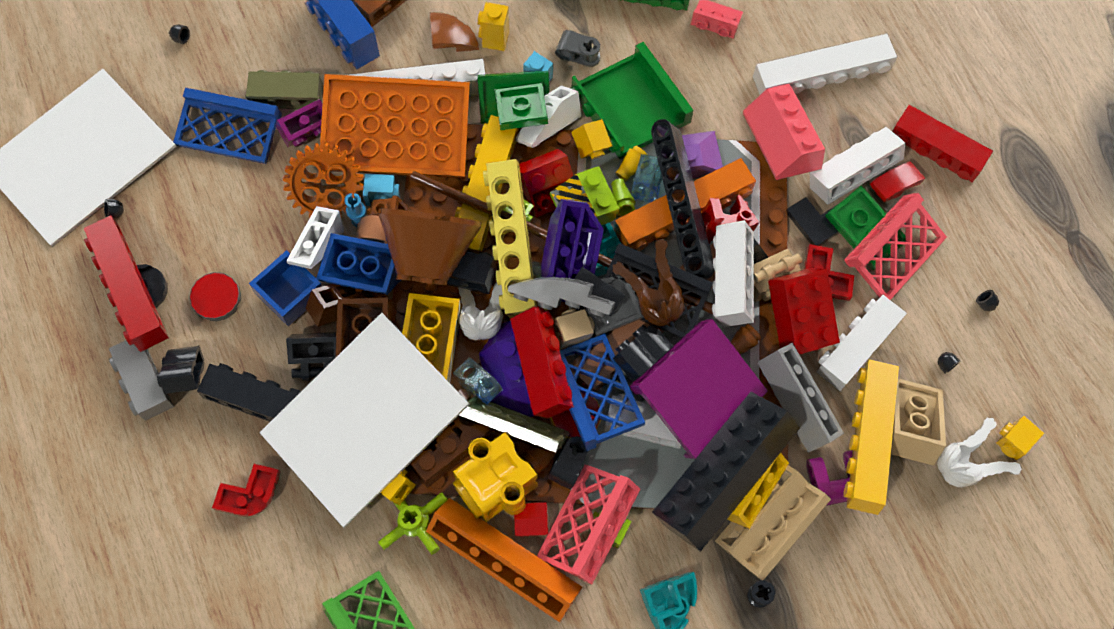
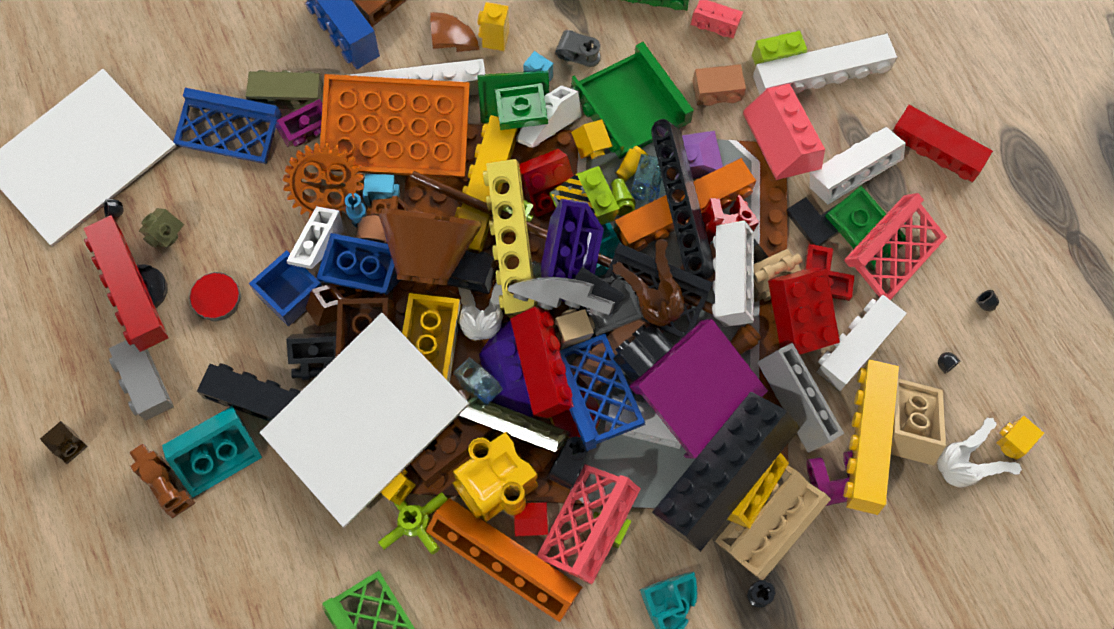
(63, 442): none -> dark brown brick
(155, 473): none -> dark orange hips
(160, 228): none -> olive brick
(179, 33): black hinge -> none
(181, 369): black brick -> none
(211, 451): none -> teal slope
(251, 500): red plate -> none
(718, 85): none -> nougat brick
(778, 47): none -> lime brick
(896, 181): red slope -> none

